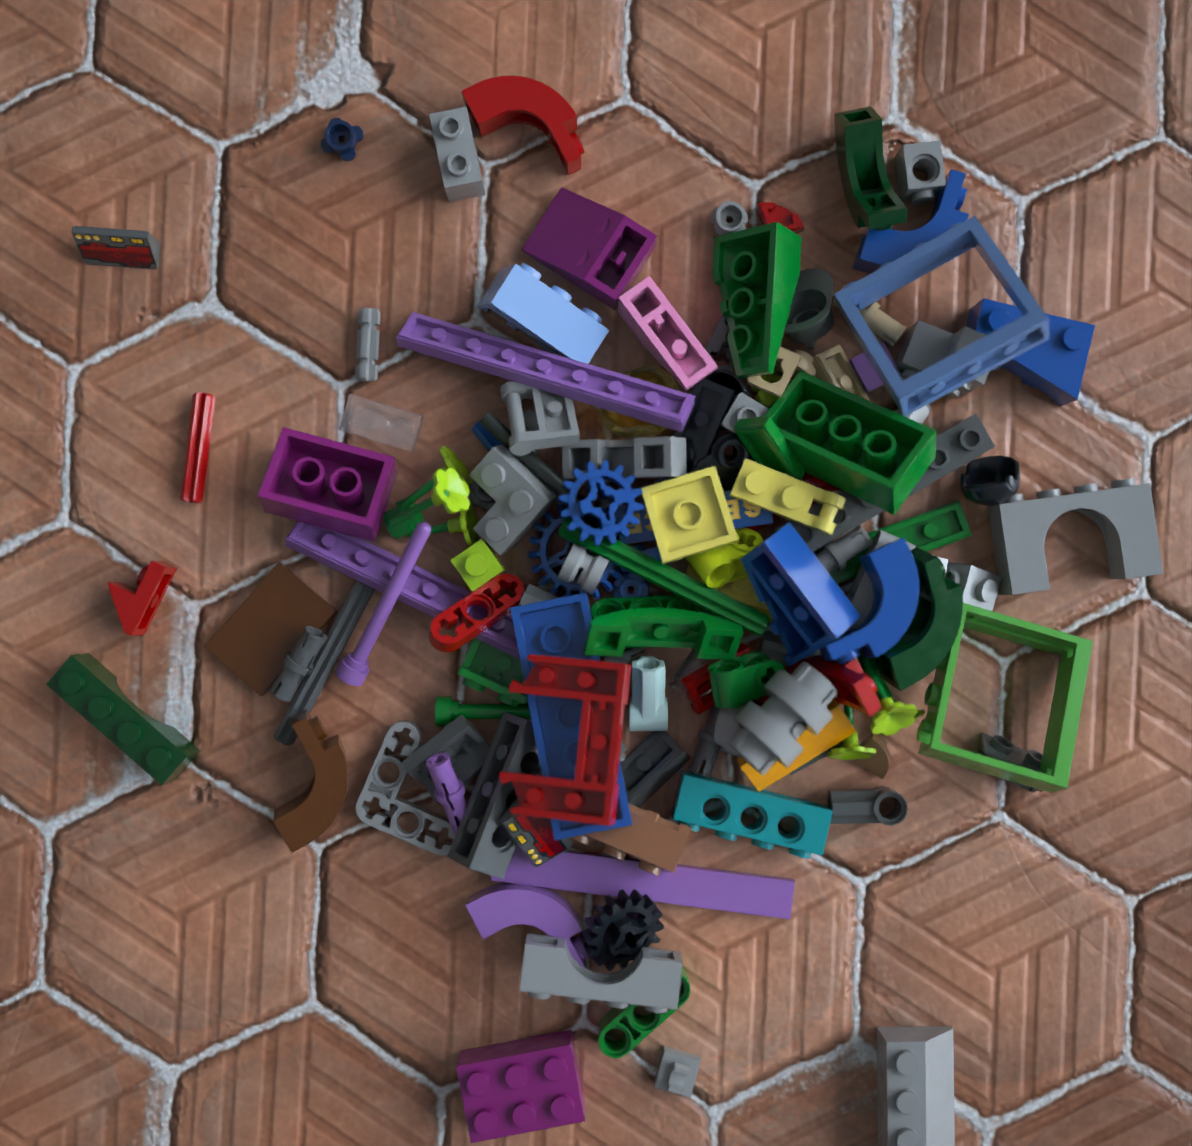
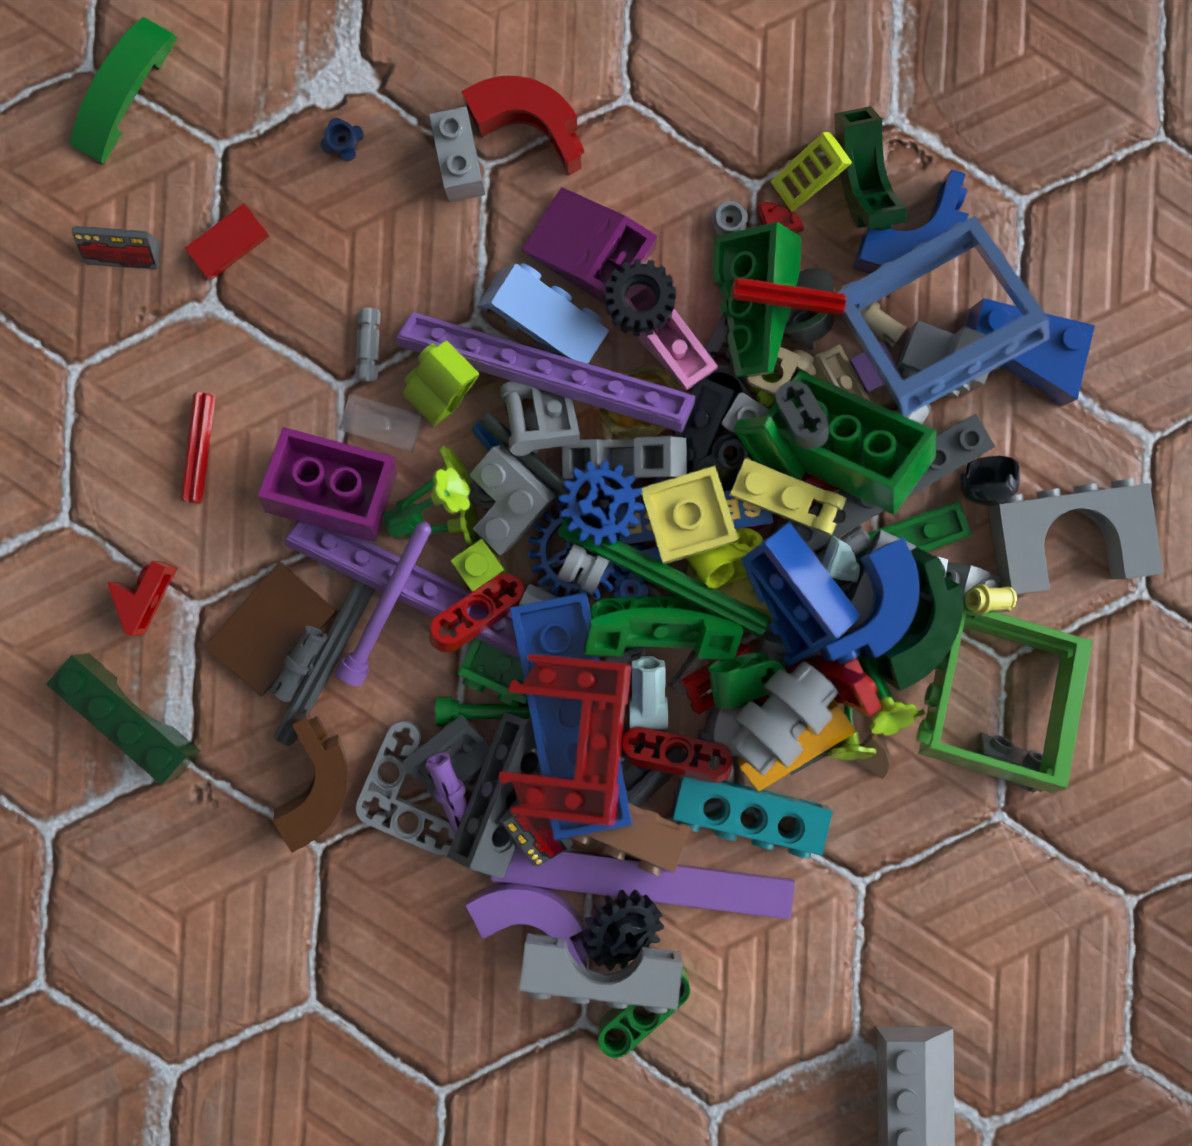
(116, 87): none -> green slope
(227, 242): none -> red tile
(439, 382): none -> lime brick
(521, 1086): magenta brick -> none
(646, 275): none -> black tyre
(668, 740): none -> red beam
(677, 1071): light grey tile -> none
(788, 296): none -> red axle
(809, 411): none -> dark grey beam
(835, 154): none -> neon yellow slope
(841, 561): none -> light aqua tile
(862, 806): dark grey piece -> none
(922, 156): light grey brick -> none
(982, 599): none -> light yellow pin

